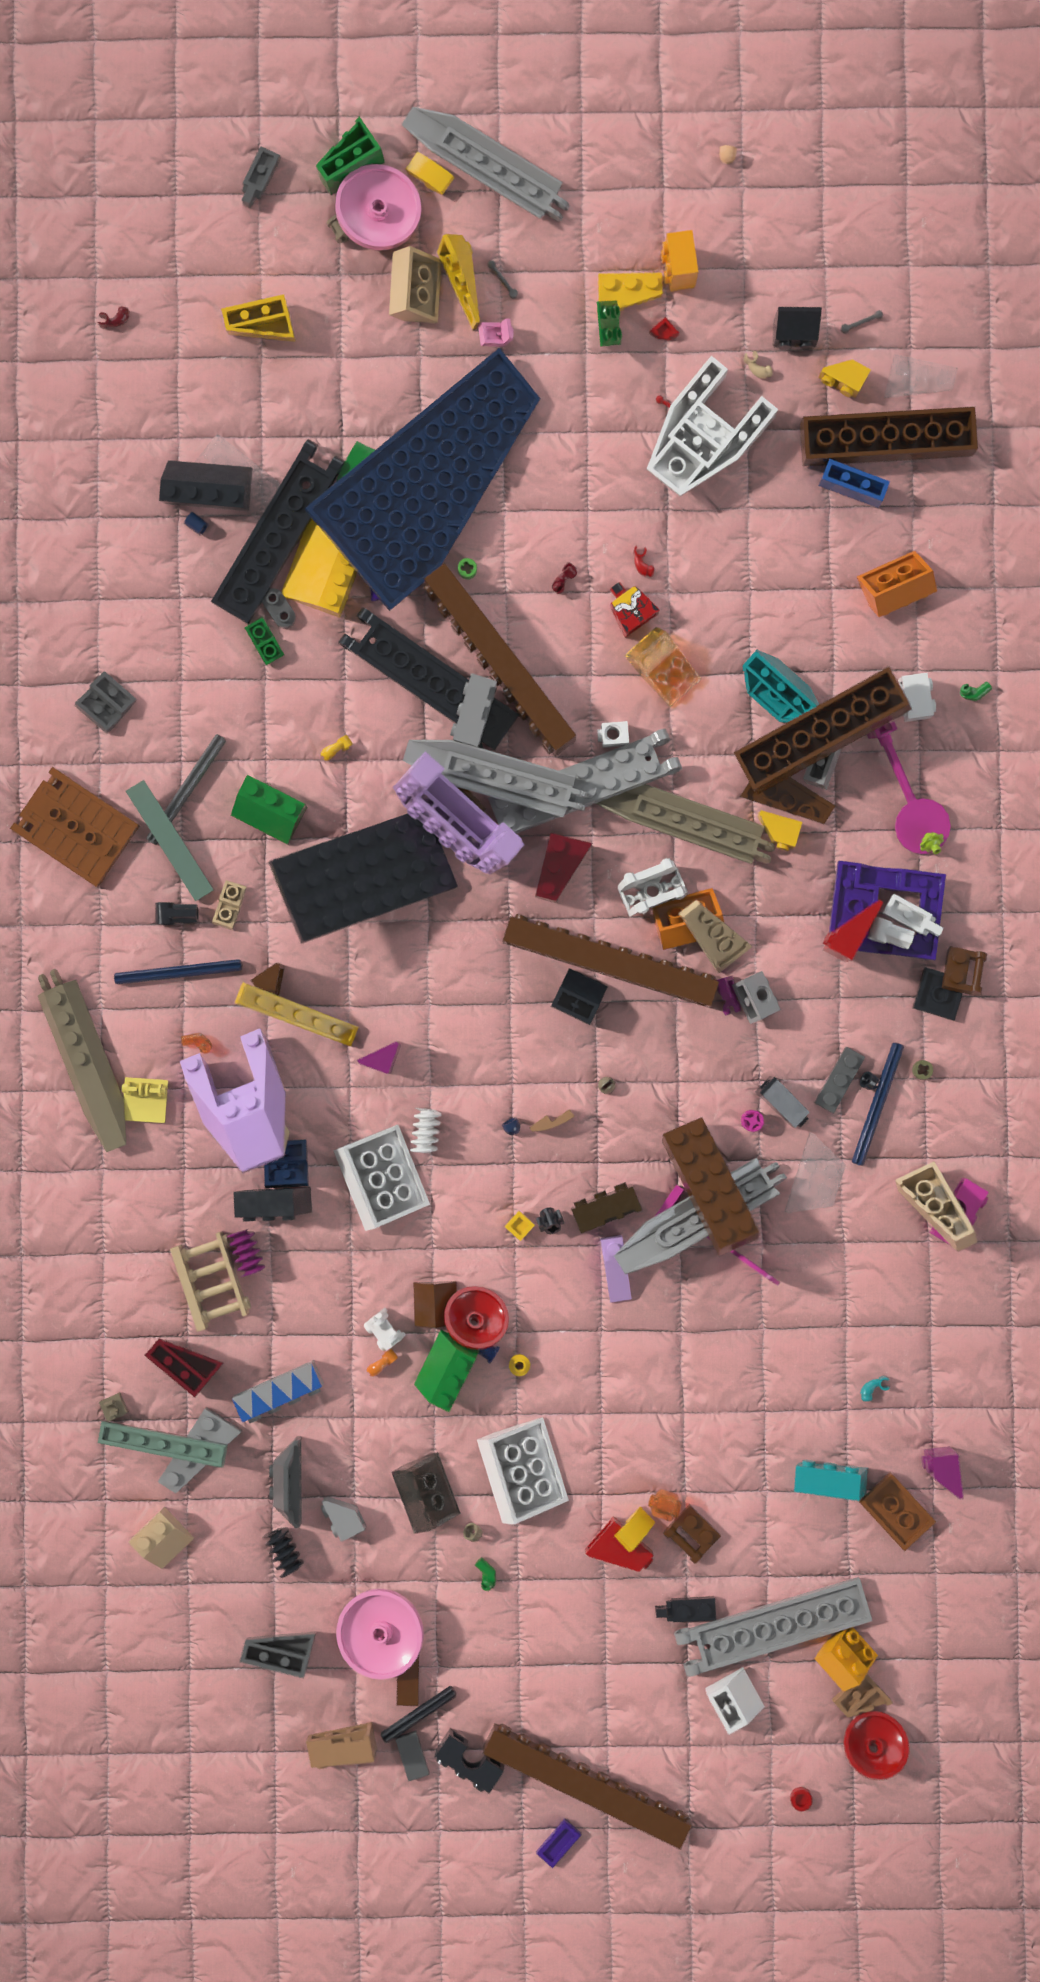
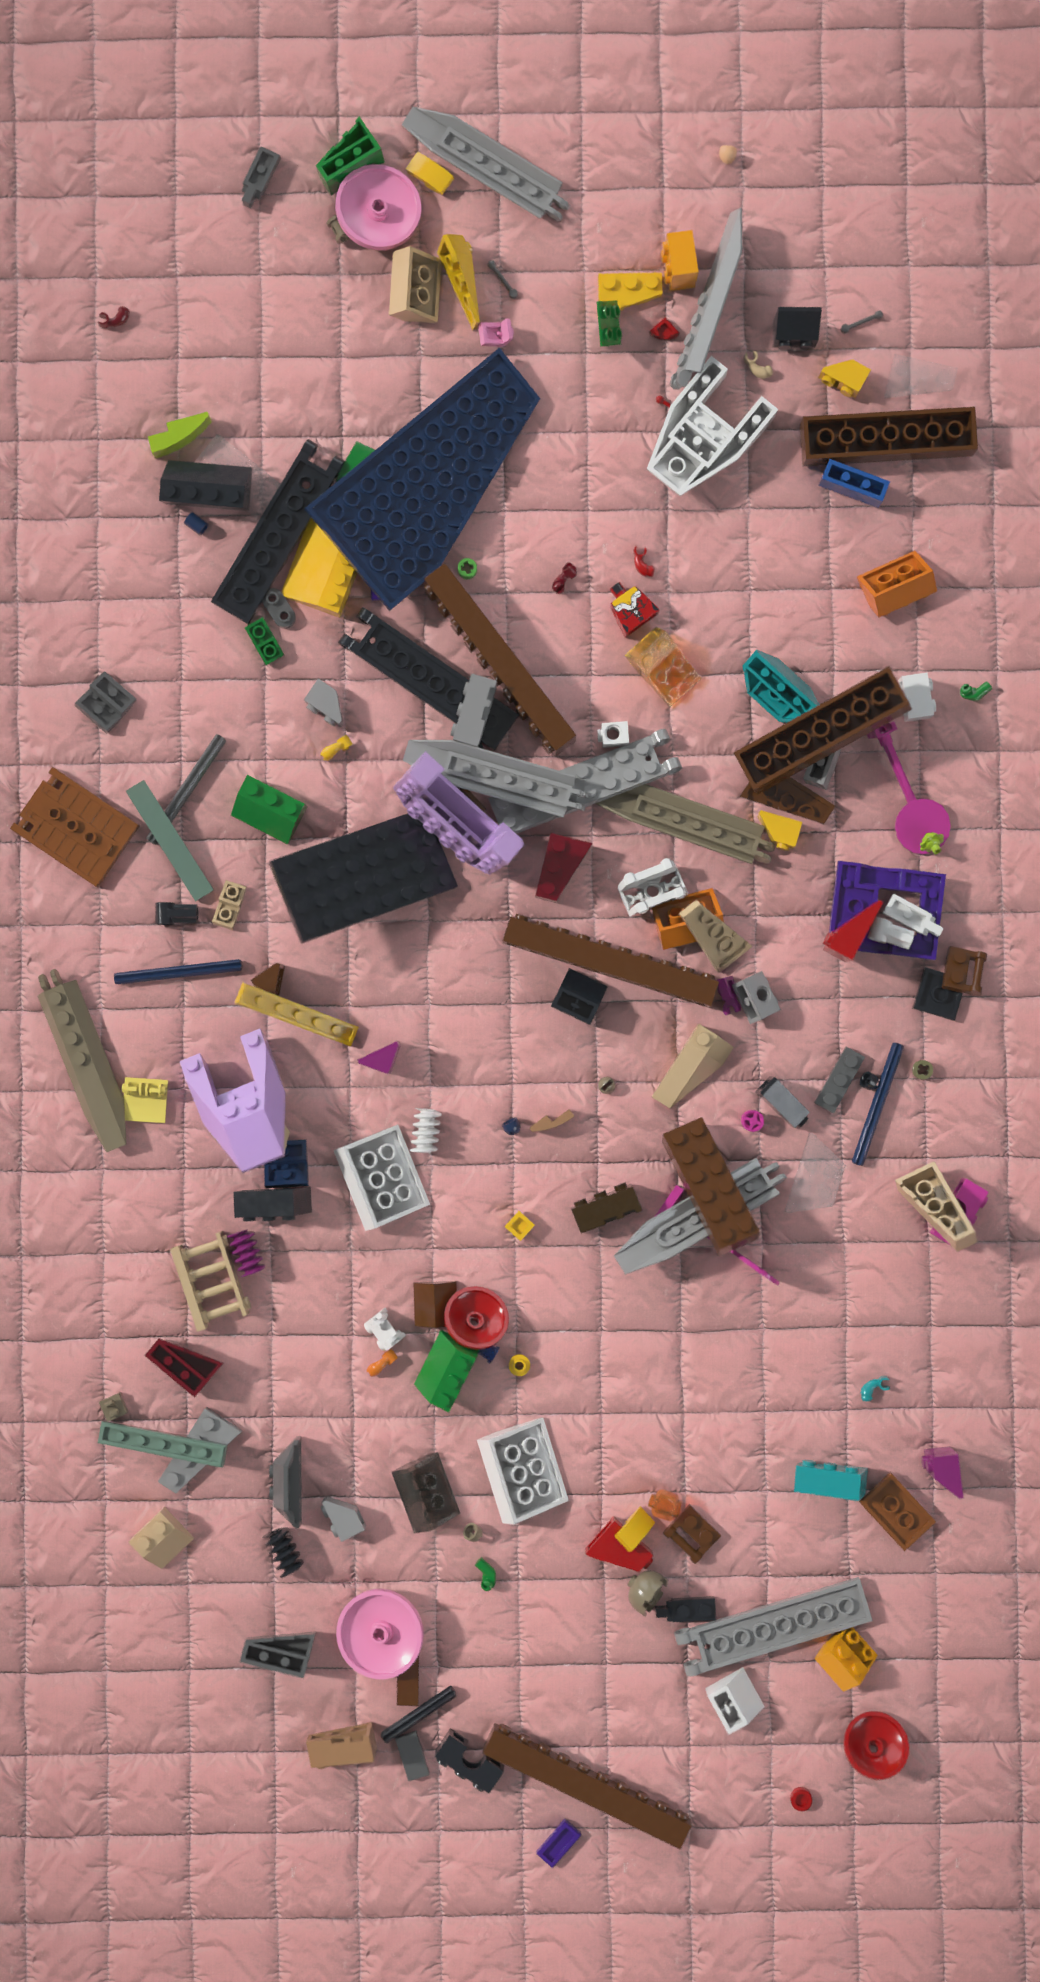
(179, 434): none -> lime slope
(198, 1040): clear orange arm -> none
(260, 319): yellow wedge -> none
(278, 1391): brick -> none
(325, 701): none -> light grey slope
(550, 1220): black gear -> none
(617, 1281): lavender slope -> none
(646, 1591): none -> dark tan cylinder
(697, 1060): none -> tan wedge
(711, 303): none -> light grey hinge
(861, 1698): medium nougat wing -> none

